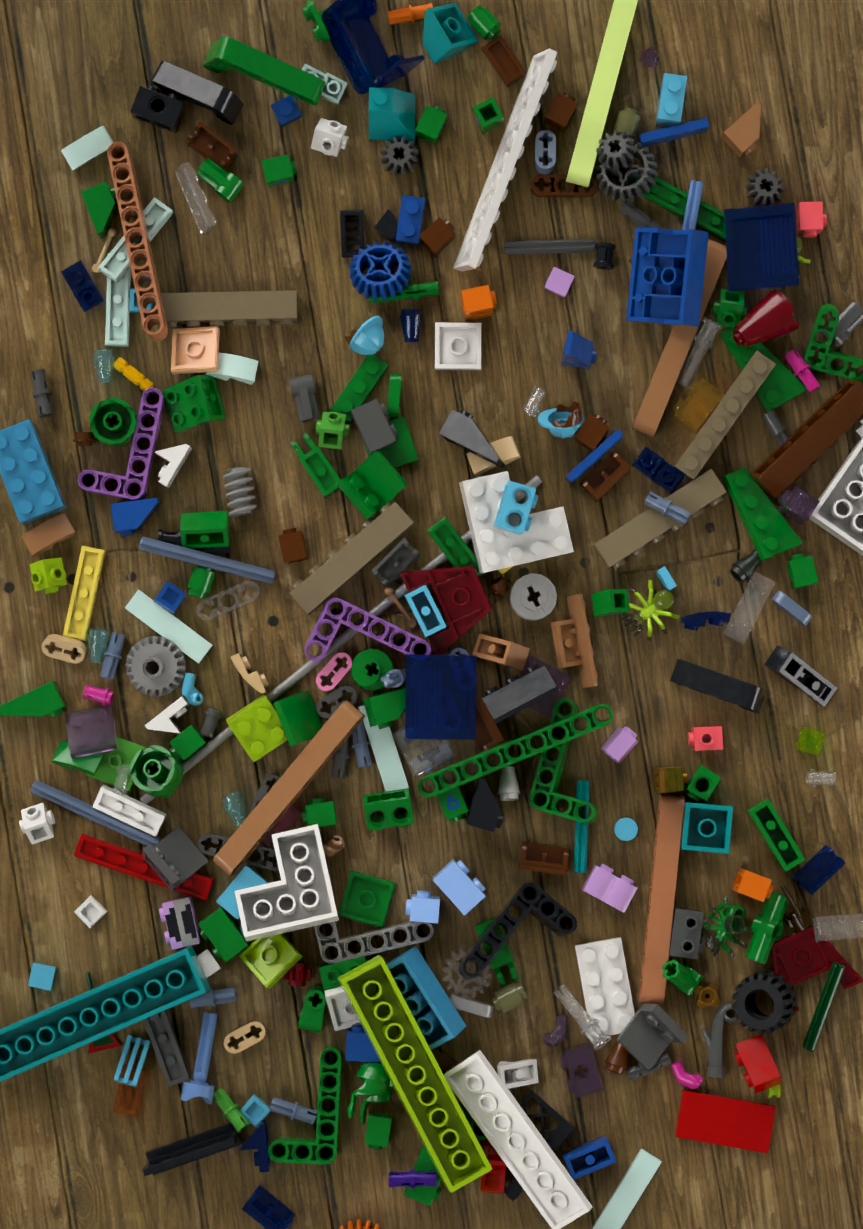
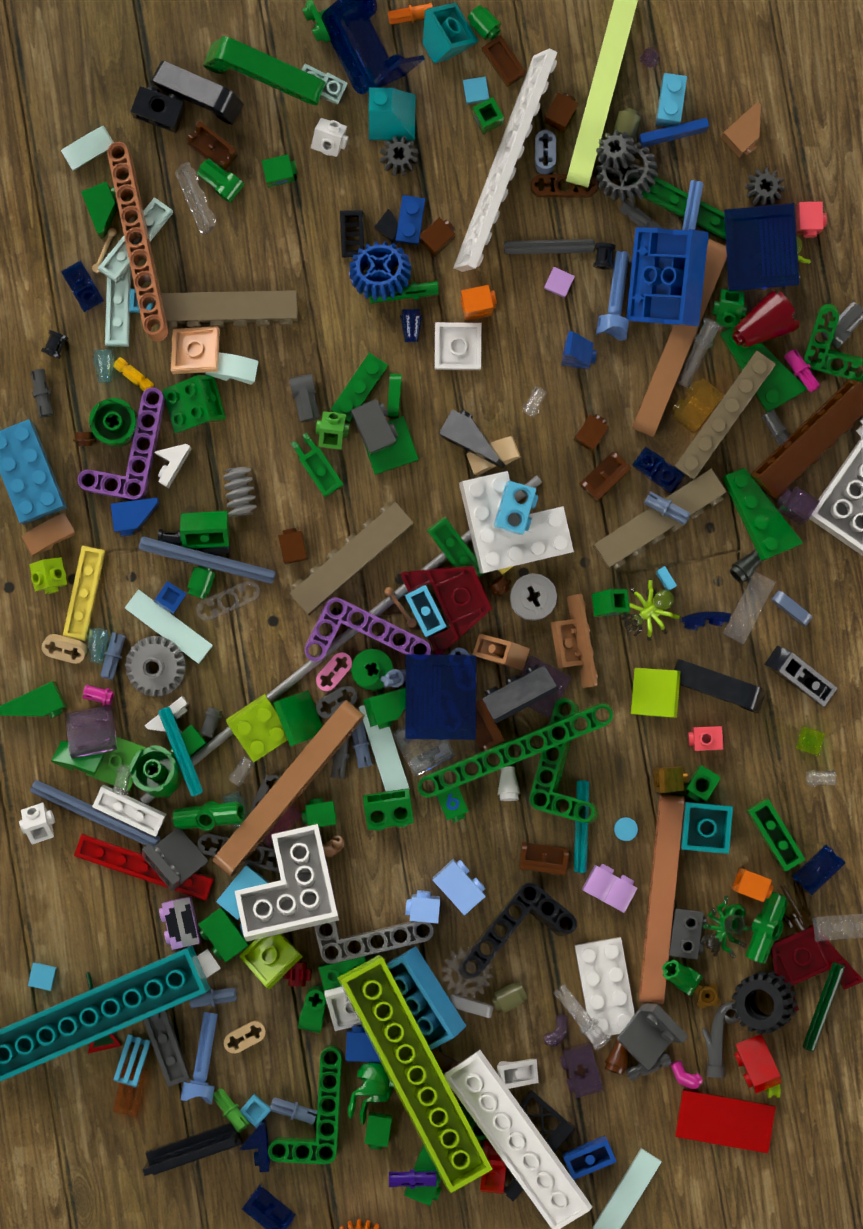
(54, 344): none -> black bush
(90, 911): white tile -> none
(180, 751): none -> teal axle
(189, 691): medium azure arm -> none
(208, 815): none -> green piece
(241, 771): none -> clear pin
(256, 680): tan slope -> none
(286, 111): blue plate -> none
(366, 899): green tile -> none
(368, 337): medium azure piece -> none
(372, 484): green bracket -> none
(396, 562): dark grey hinge -> none
(431, 124): green brick -> none
(475, 90): none -> medium azure tile
(484, 809): black slope -> none
(503, 955): green hinge -> none
(563, 420): medium azure piece -> none
(590, 460): blue tile -> none
(613, 322): none -> medium blue piece
(620, 744): lavender brick -> none
(655, 692): none -> lime tile
(801, 571): green brick -> none

